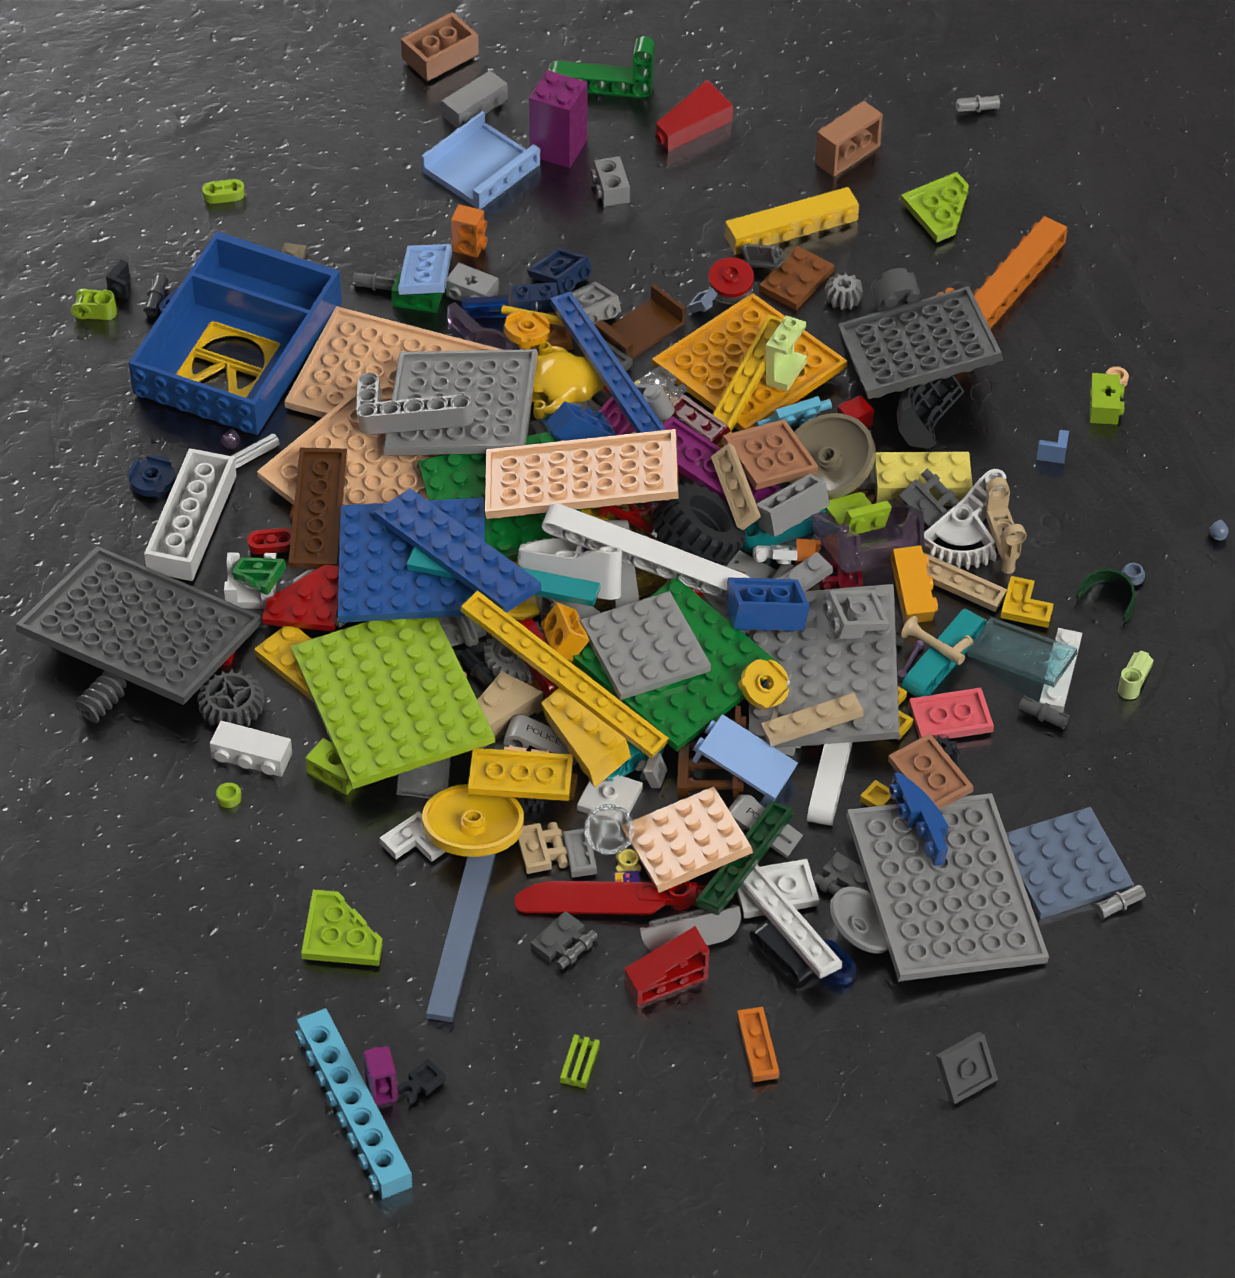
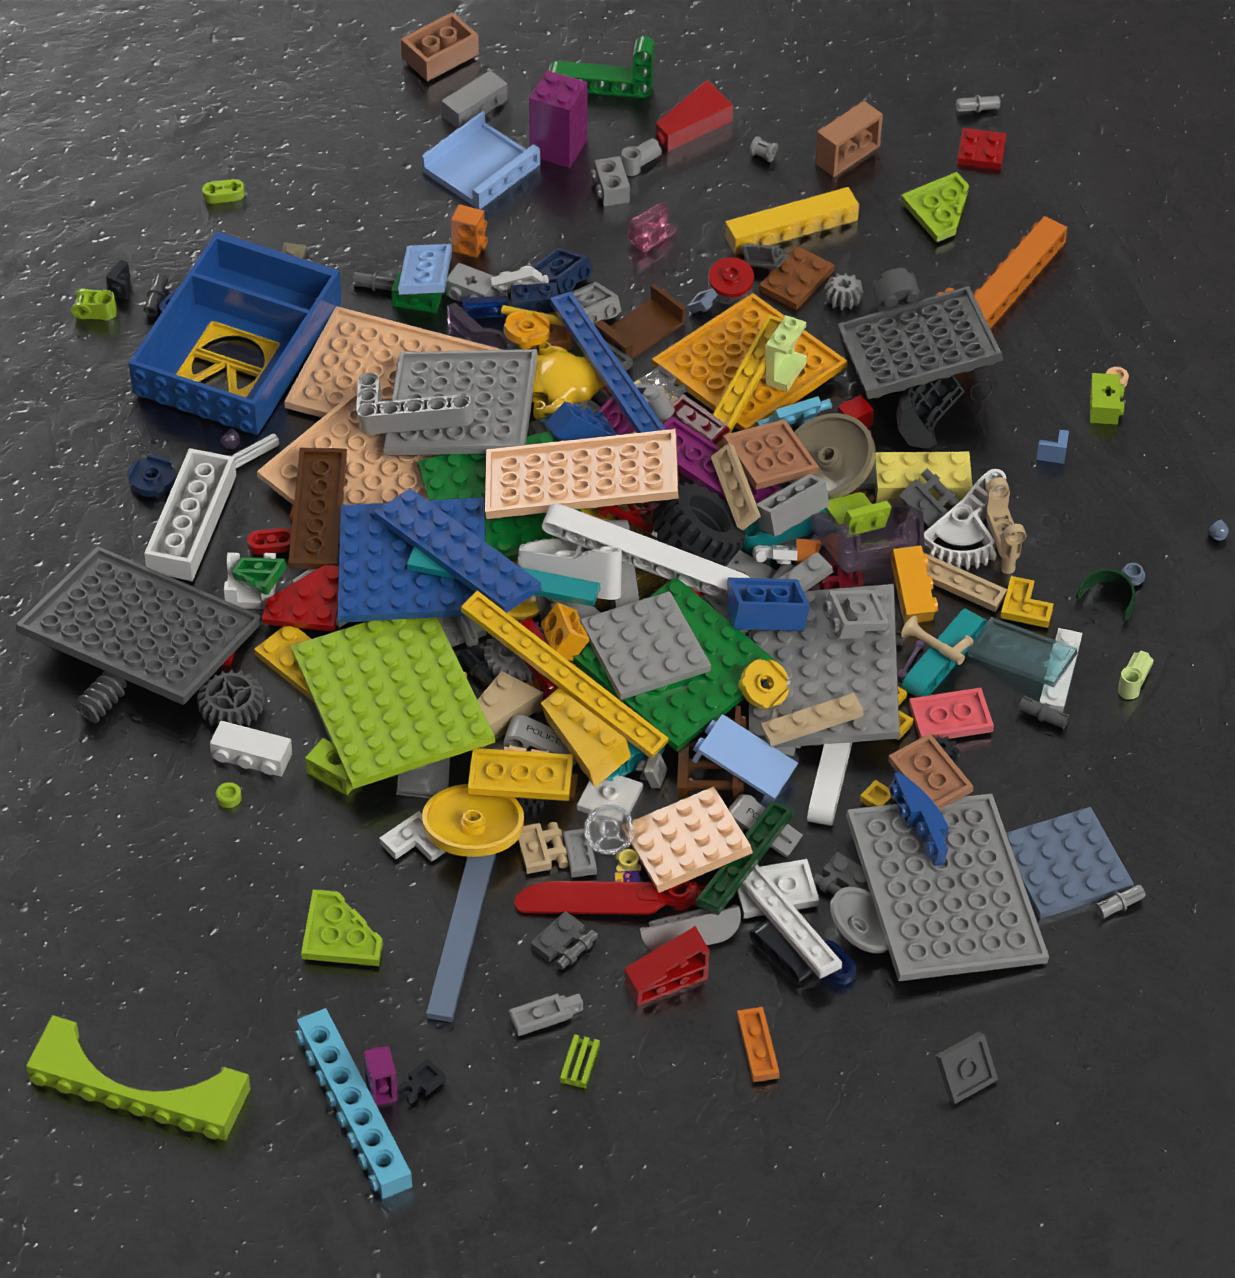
(202, 1108): none -> lime arch
(524, 276): none -> white plate
(544, 1012): none -> light grey hinge
(635, 157): none -> light grey piece
(651, 227): none -> clear pink bracket
(763, 149): none -> light grey bush
(981, 148): none -> red plate

